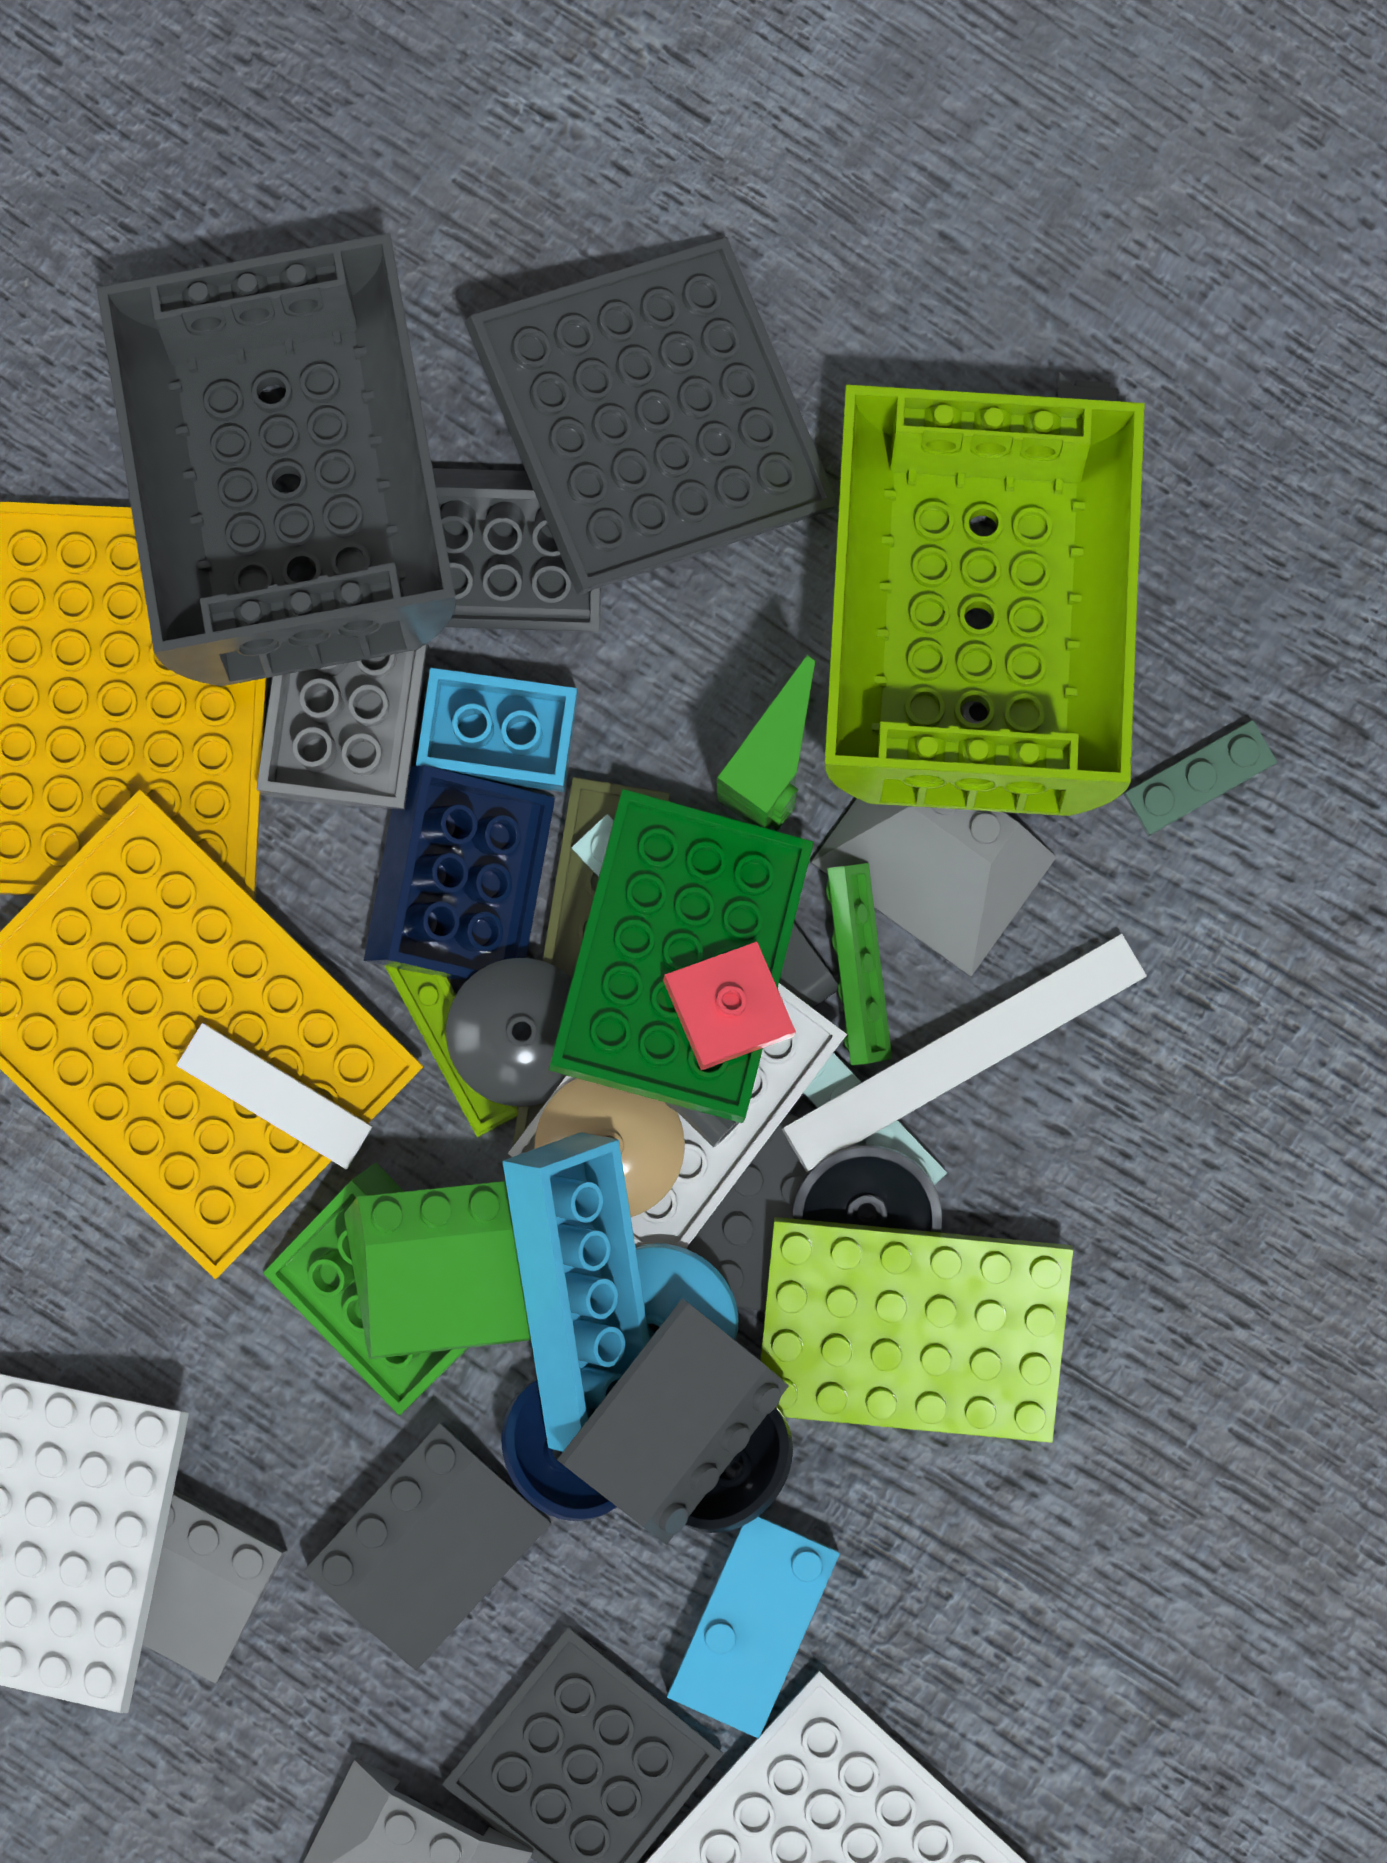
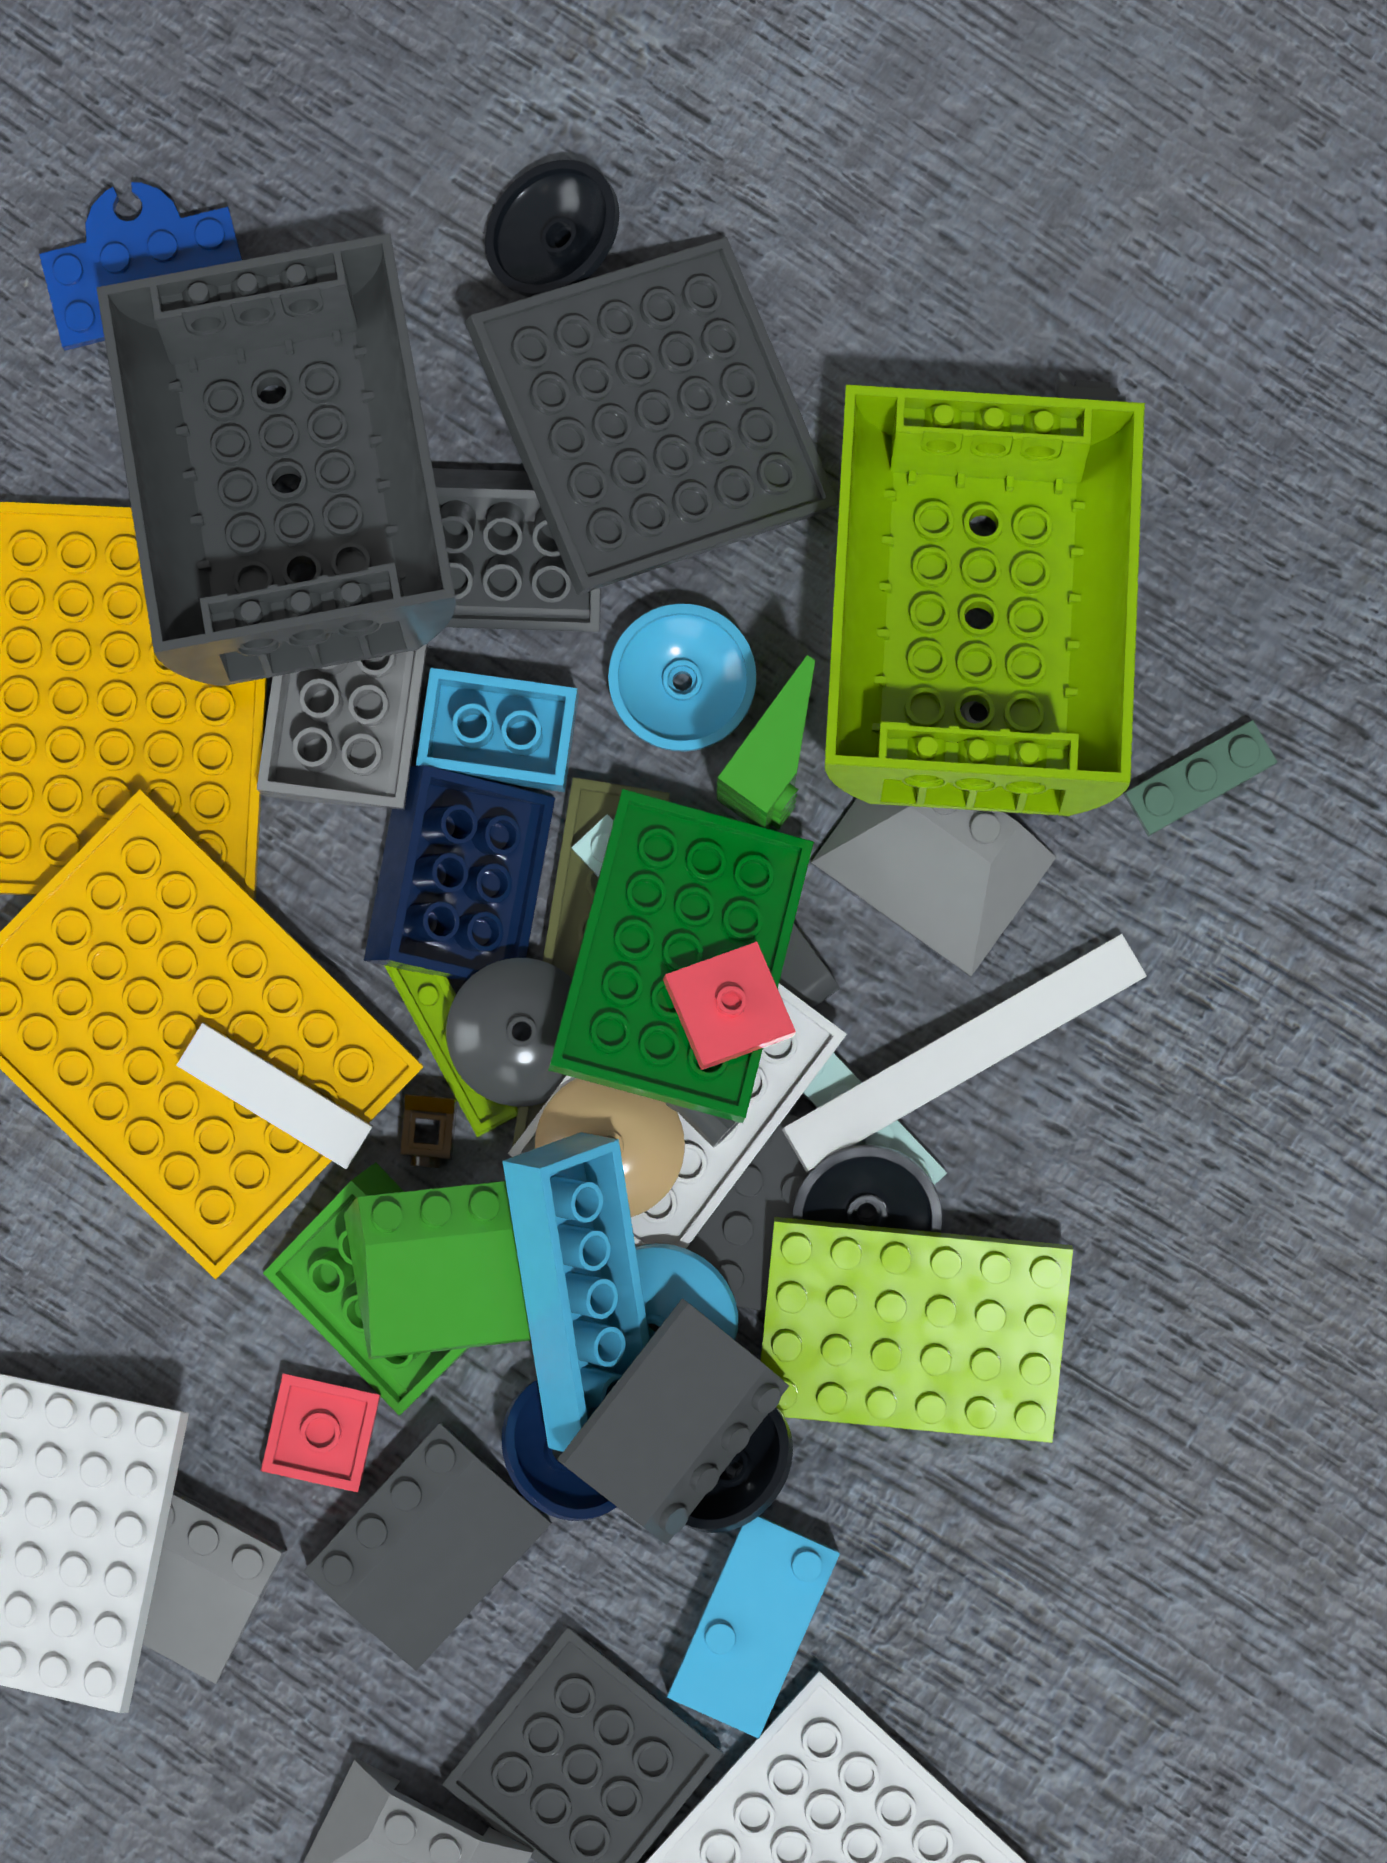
(128, 251): none -> blue plate
(320, 1432): none -> coral plate
(432, 1109): none -> dark brown window
(538, 217): none -> black dish
(673, 643): none -> medium azure dish
(859, 963): bright green plate -> none

